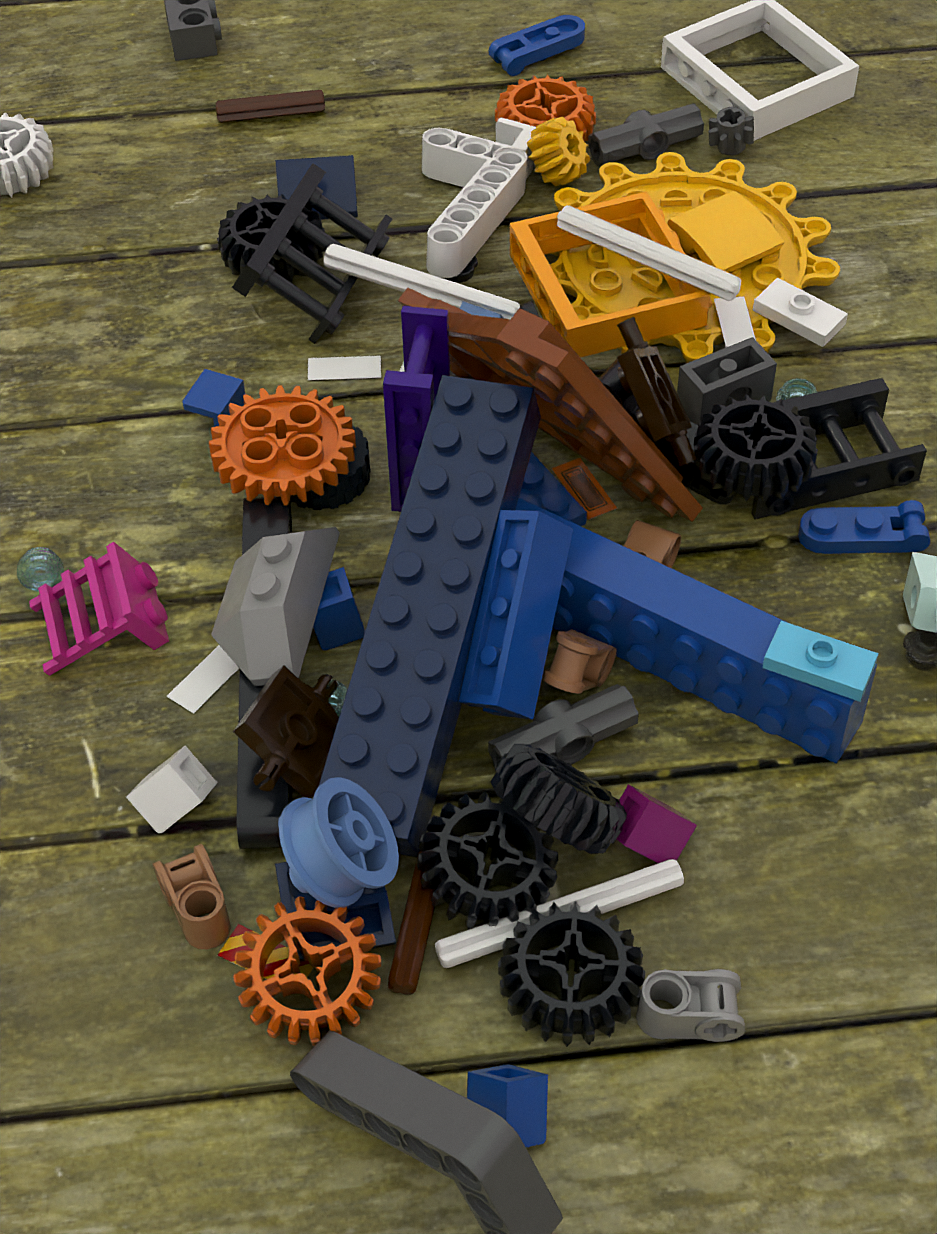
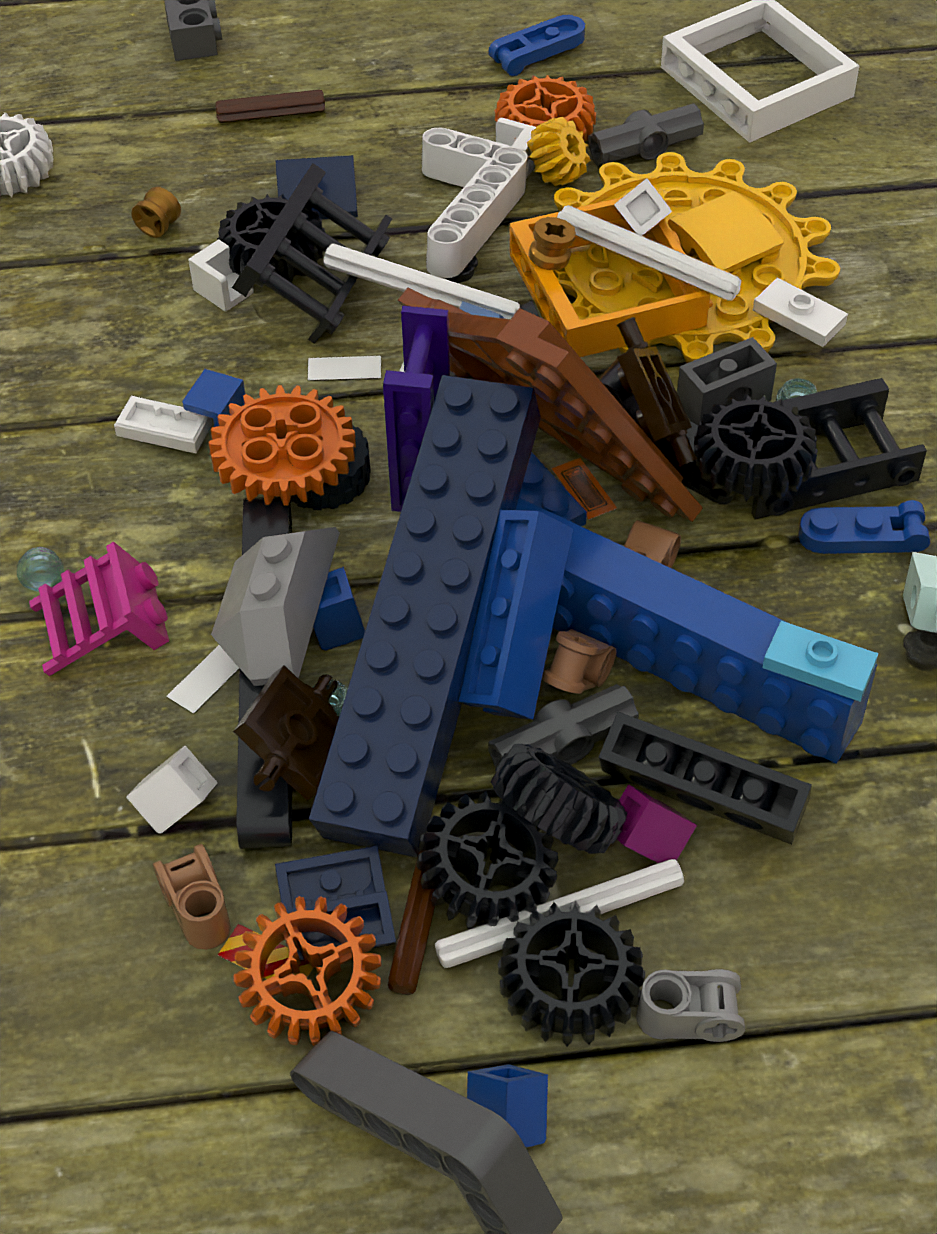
(156, 212): none -> pearl gold wheel
(162, 424): none -> white plate
(213, 276): none -> white panel
(338, 843): medium blue wheel -> none
(552, 243): none -> pearl gold wheel
(643, 207): none -> white panel
(705, 777): none -> black brick
(731, 131): dark grey gear -> none
(734, 320): white sticker -> none

